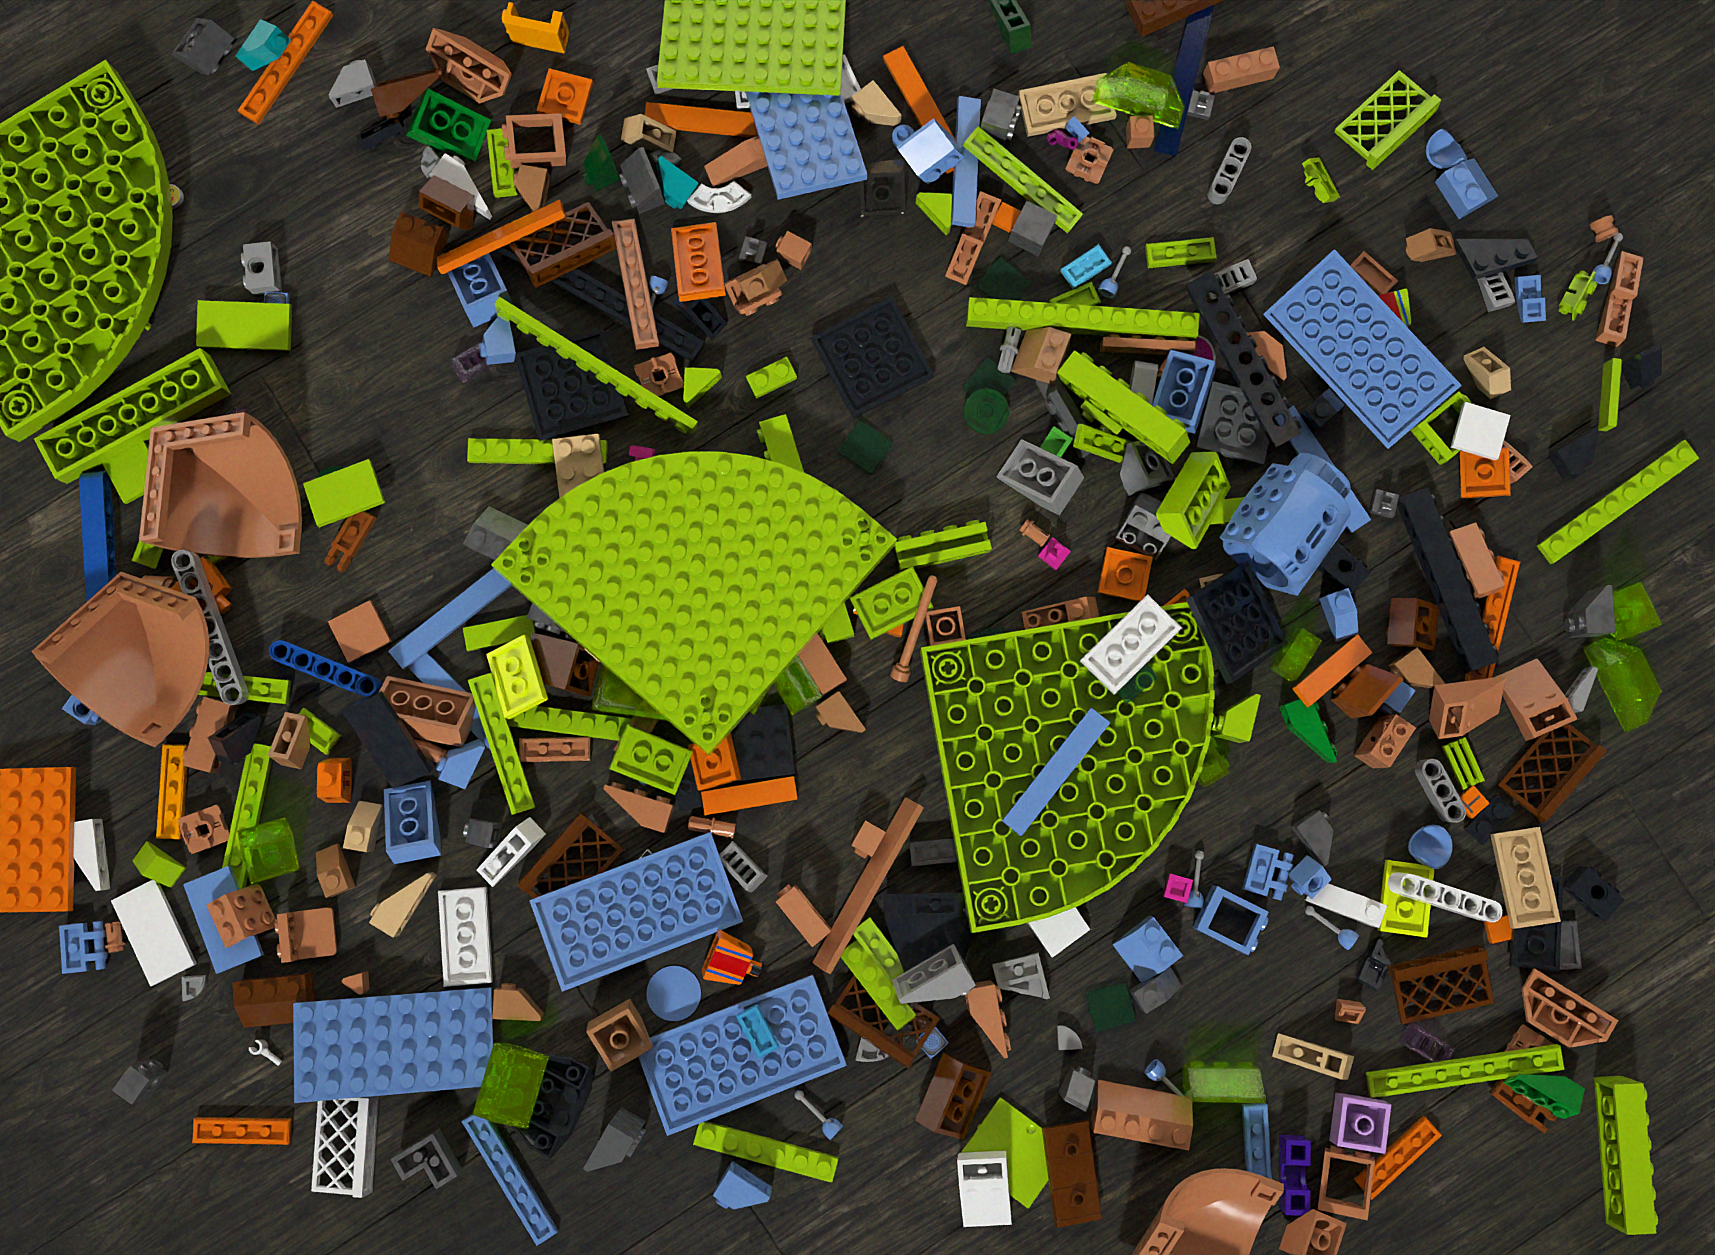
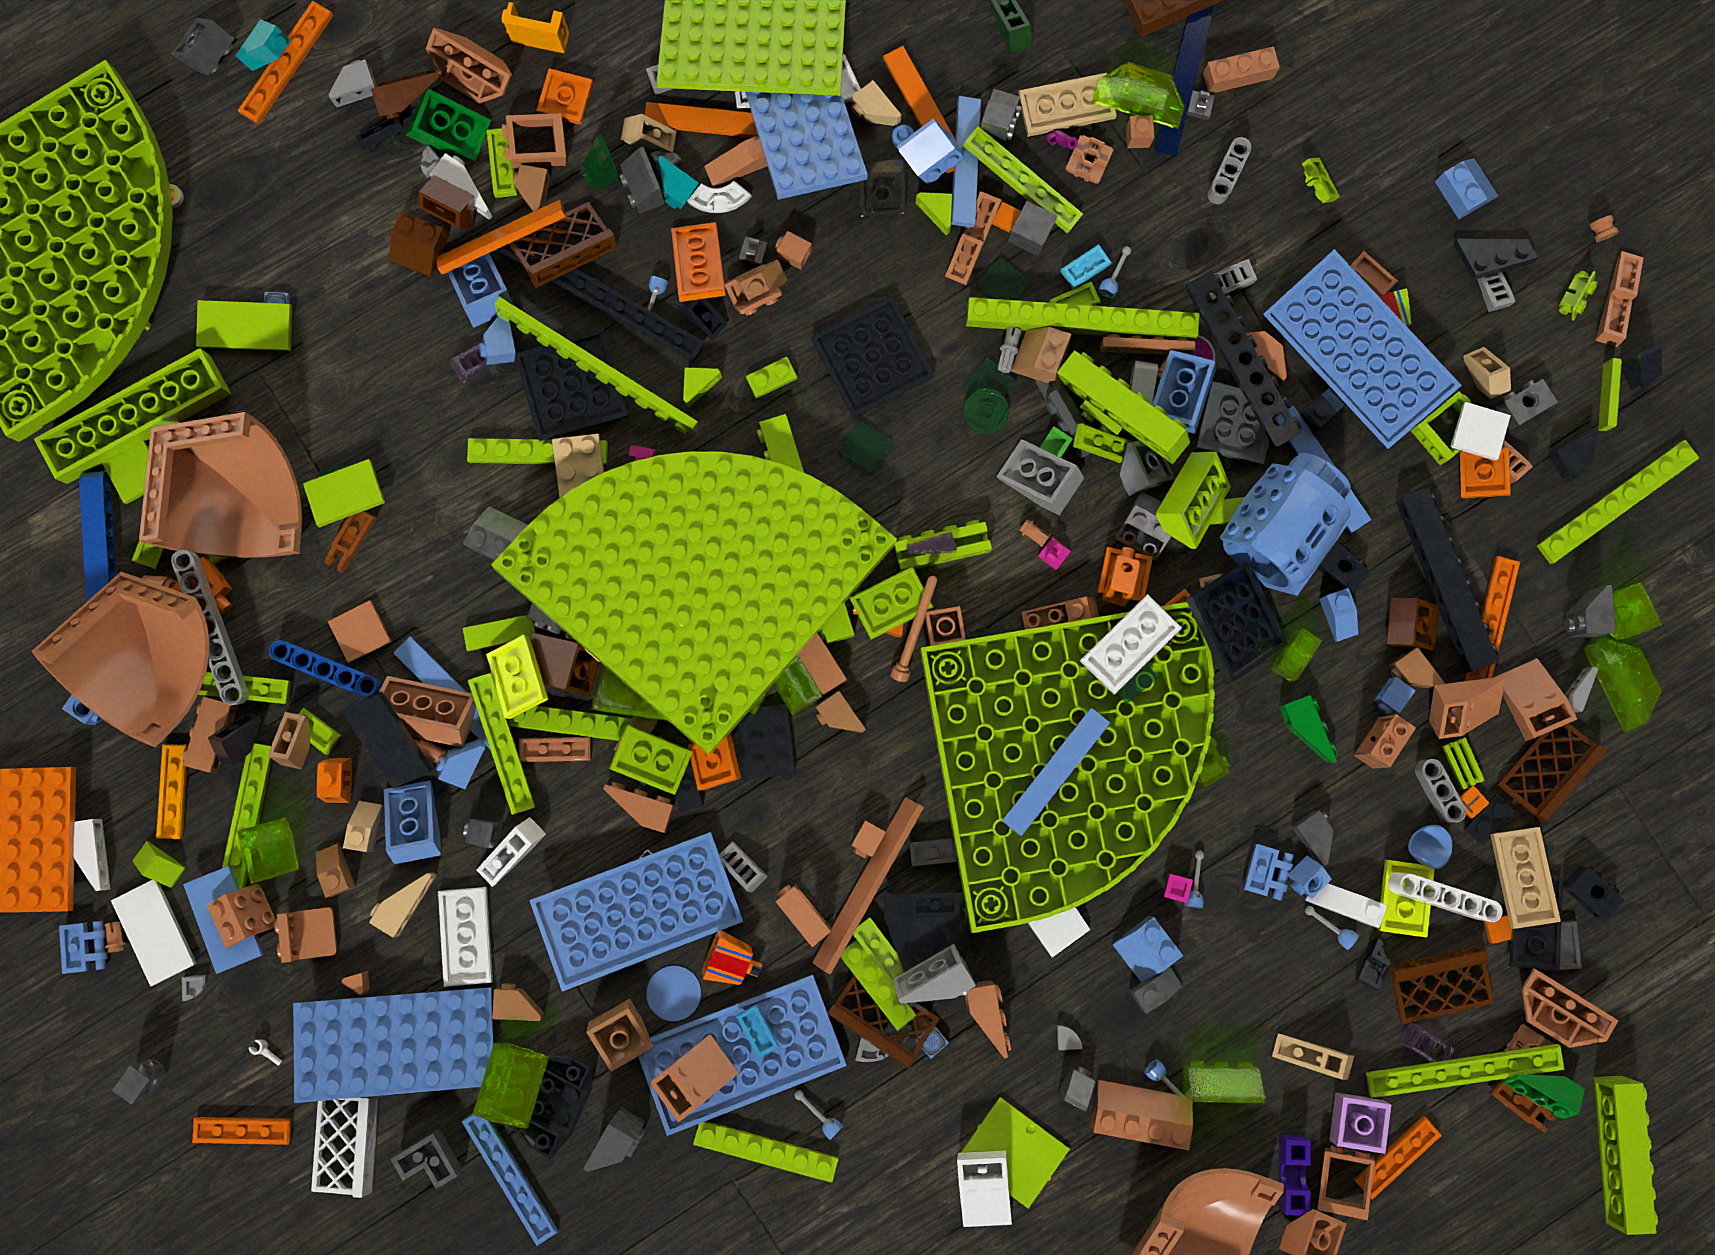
(191, 833): nougat piece -> none
(269, 278): light grey brick -> none
(271, 998): reddish brown slope -> none
(449, 618): medium blue tile -> none
(559, 848): reddish brown fence -> none
(635, 284): nougat tile -> none
(656, 365): nougat piece -> none
(693, 1078): none -> nougat slope
(713, 826): nougat axle -> none
(740, 1188): medium blue slope -> none
(749, 795): orange tile -> none
(935, 545): none -> clear purple slope
(953, 1096): reddish brown slope -> none
(1022, 975): light grey wing -> none
(1071, 1173): reddish brown container -> none
(1076, 129): medium blue tile -> none
(1110, 1006): clear green piece -> none
(1122, 578): none -> orange torso
(1180, 252): lime tile -> none
(1209, 908): medium blue window -> none
(1237, 720): lime slope -> none
(1256, 1139): medium blue tile -> none
(1332, 670): orange tile -> none
(1349, 1011): nougat slope -> none
(1365, 690): dark orange slope -> none
(1384, 503): flat silver tile -> none
(1404, 127): lime fence -> none
(1430, 245): medium nougat slope -> none
(1444, 150): medium blue helmet -> none
(1477, 561): nougat brick -> none
(1529, 300): medium blue slope -> none
(1538, 397): none -> flat silver brick
(1603, 271): hinge -> none

